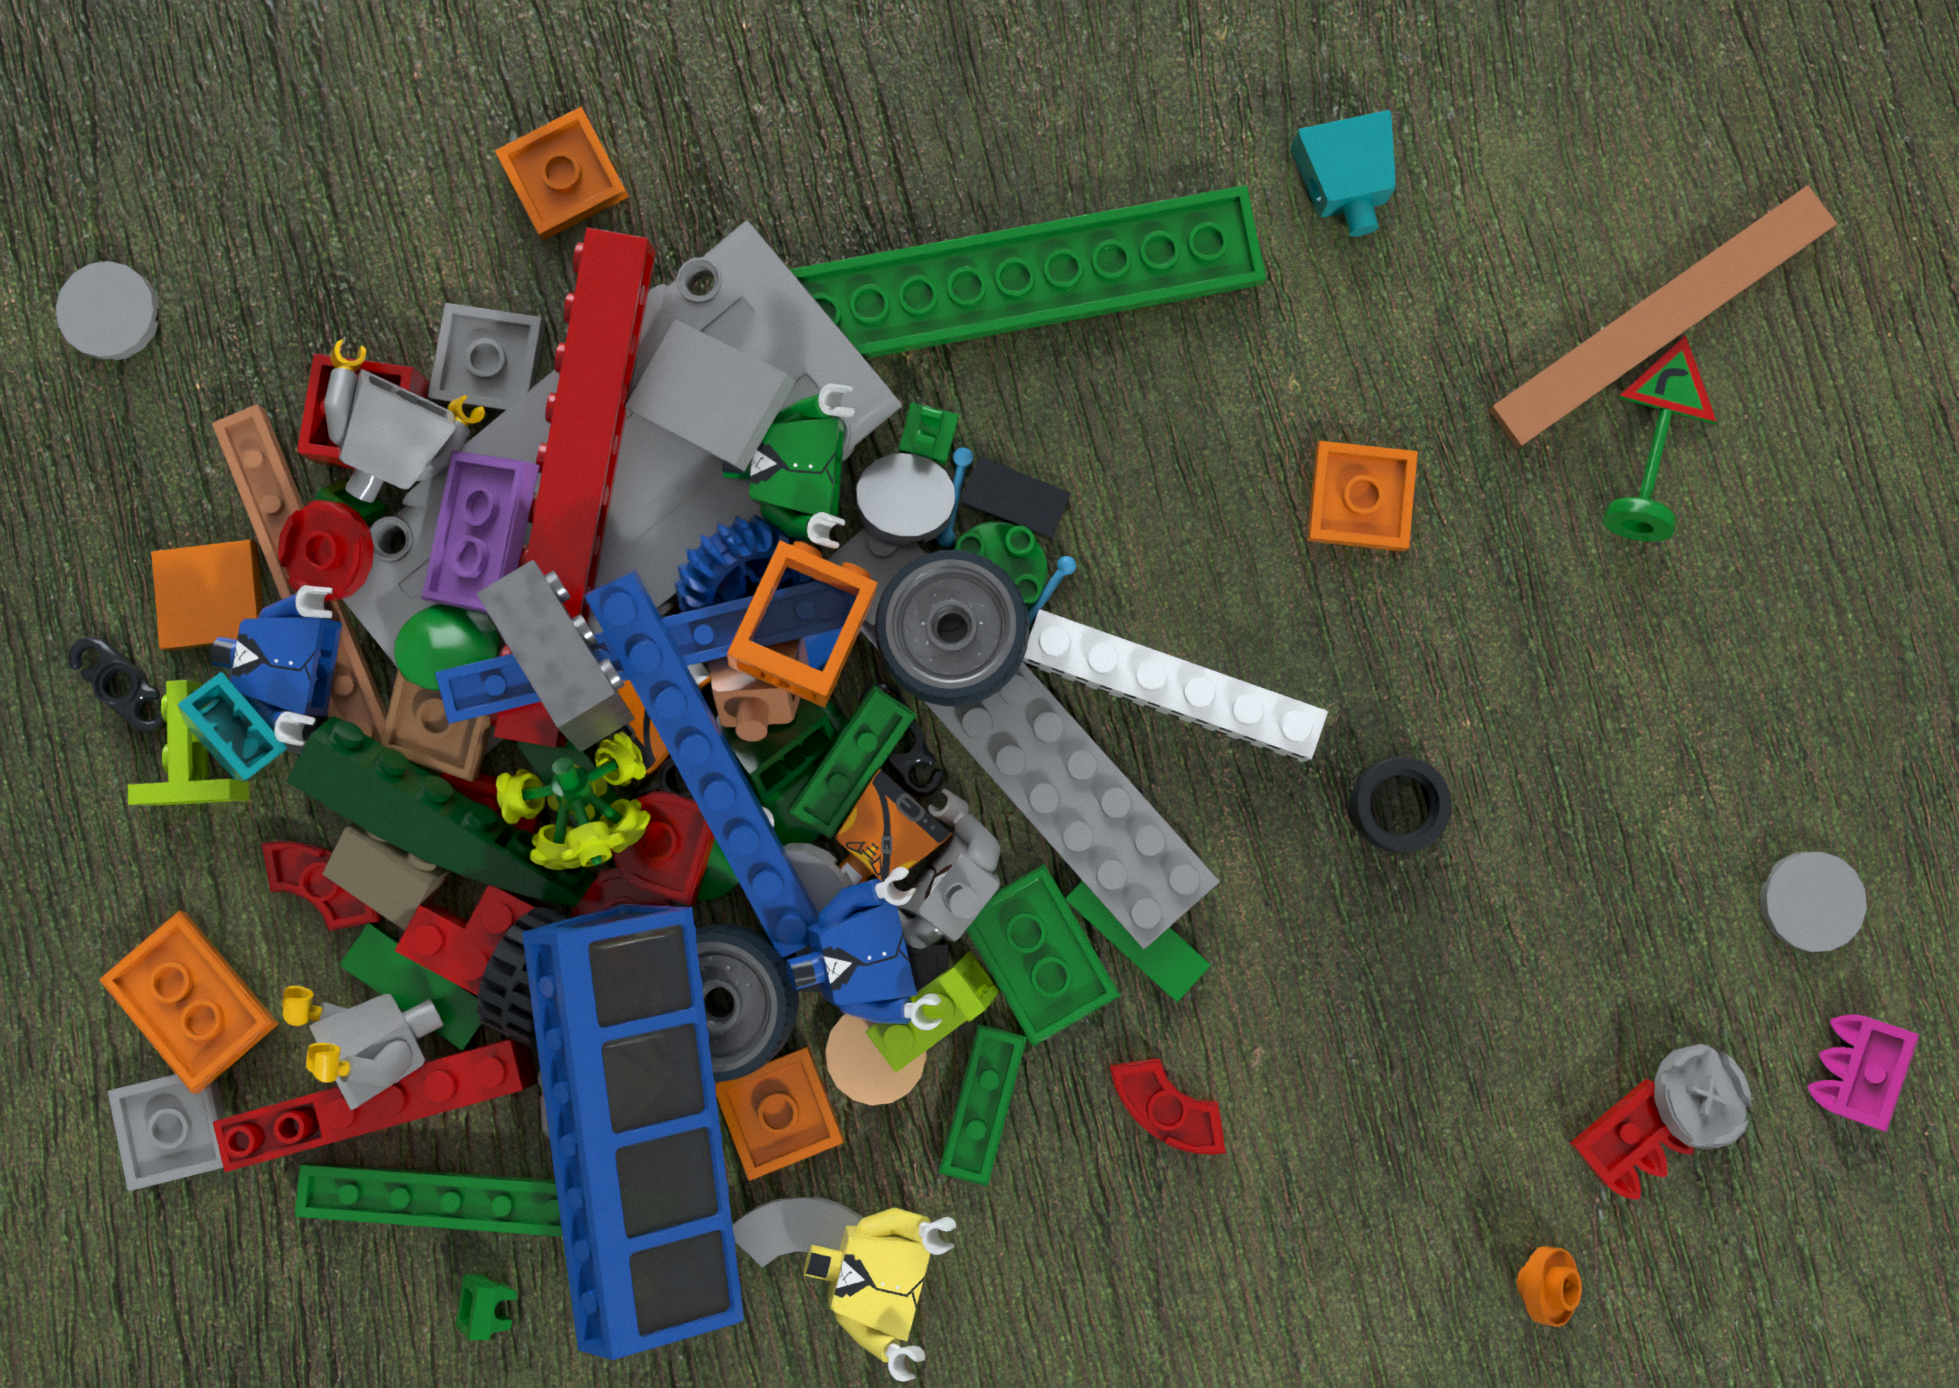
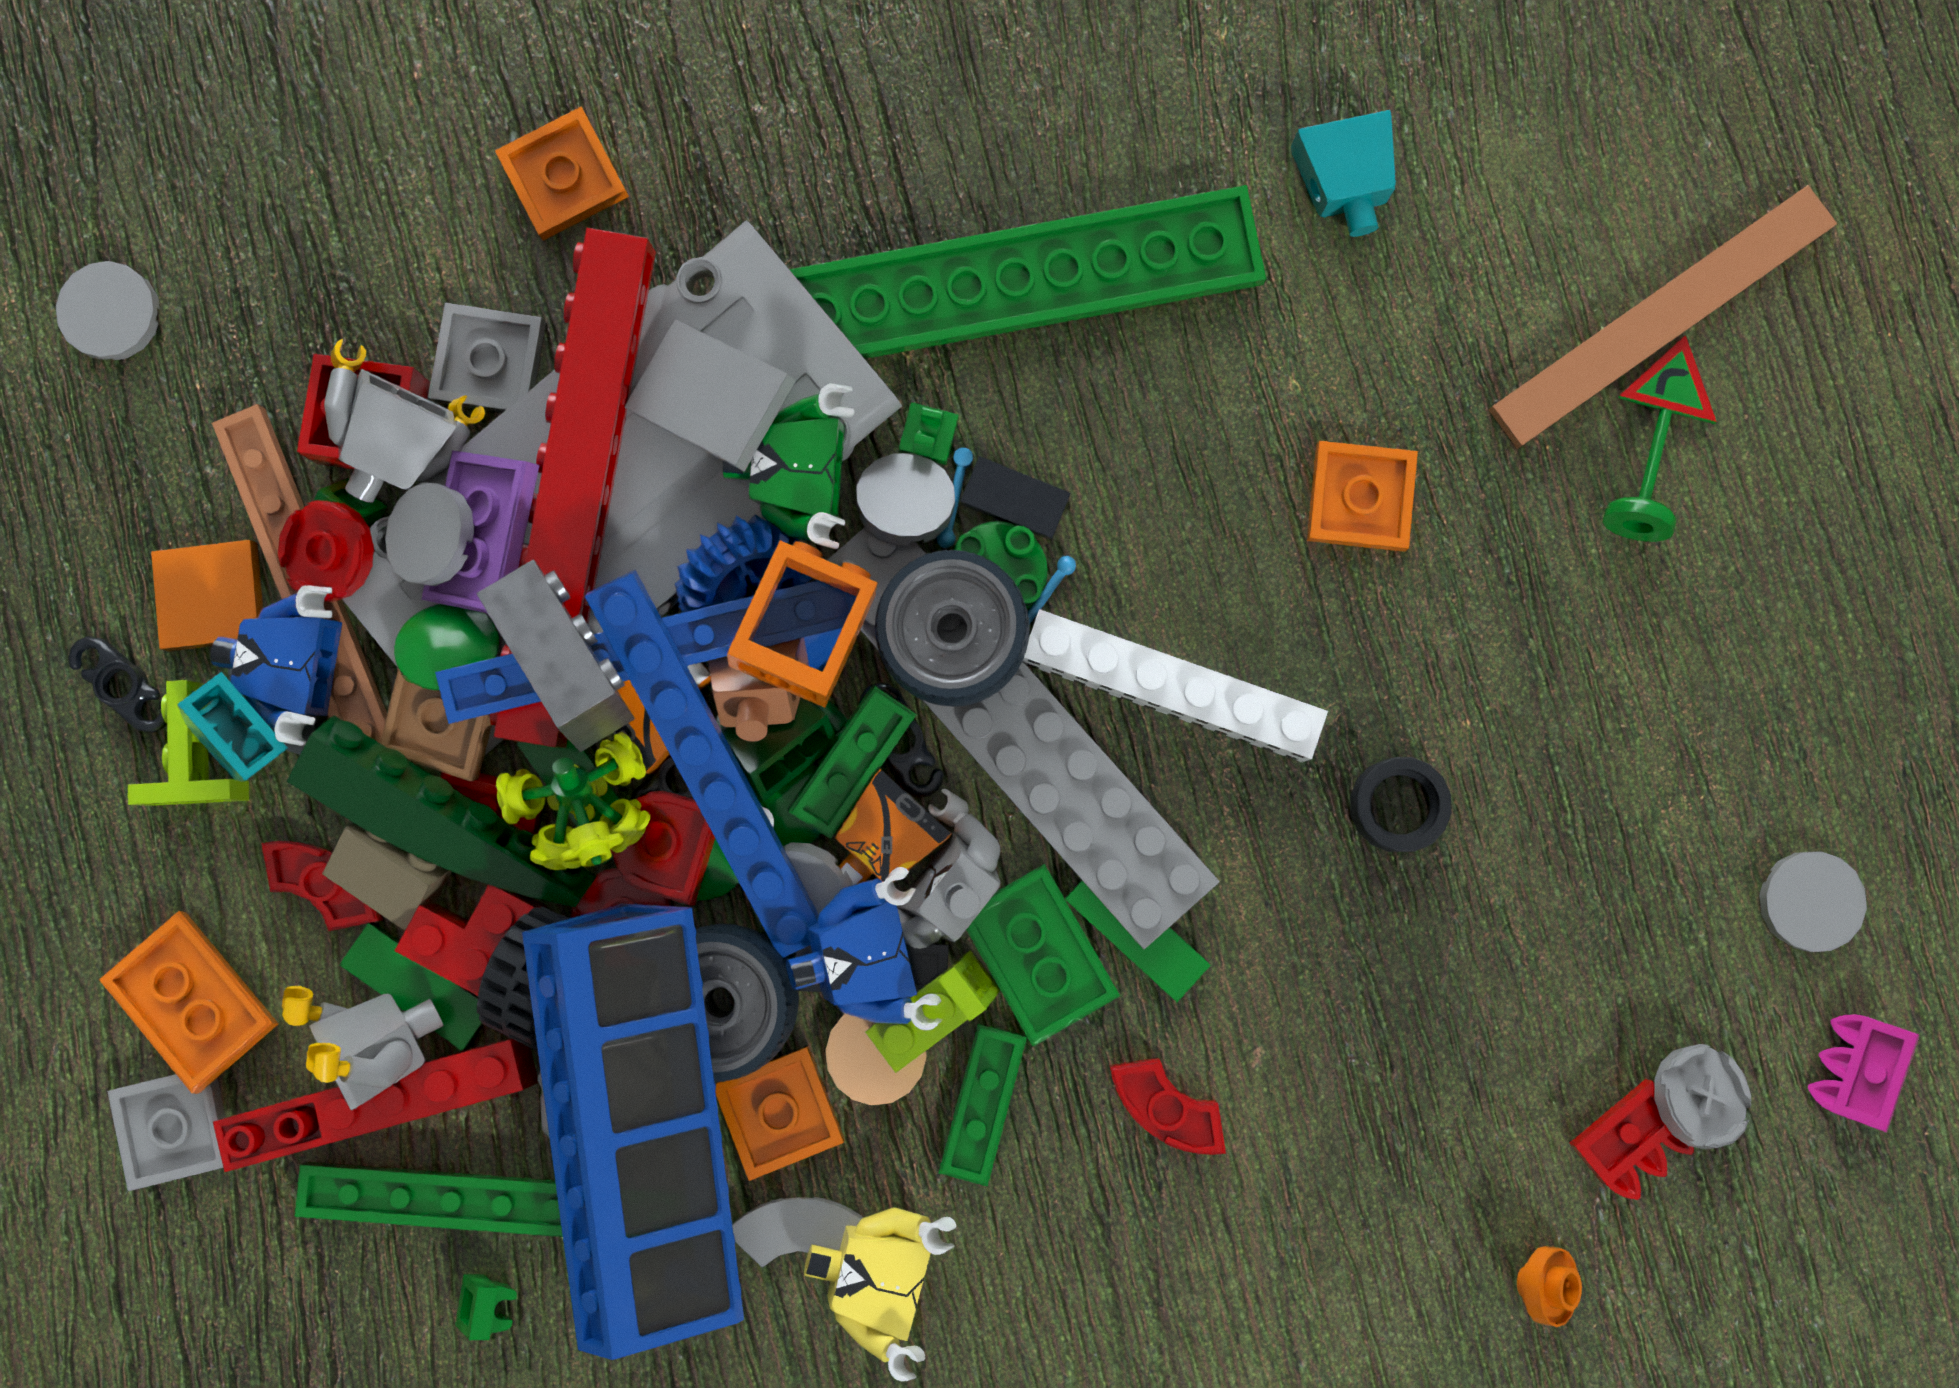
(429, 534): none -> light grey tile

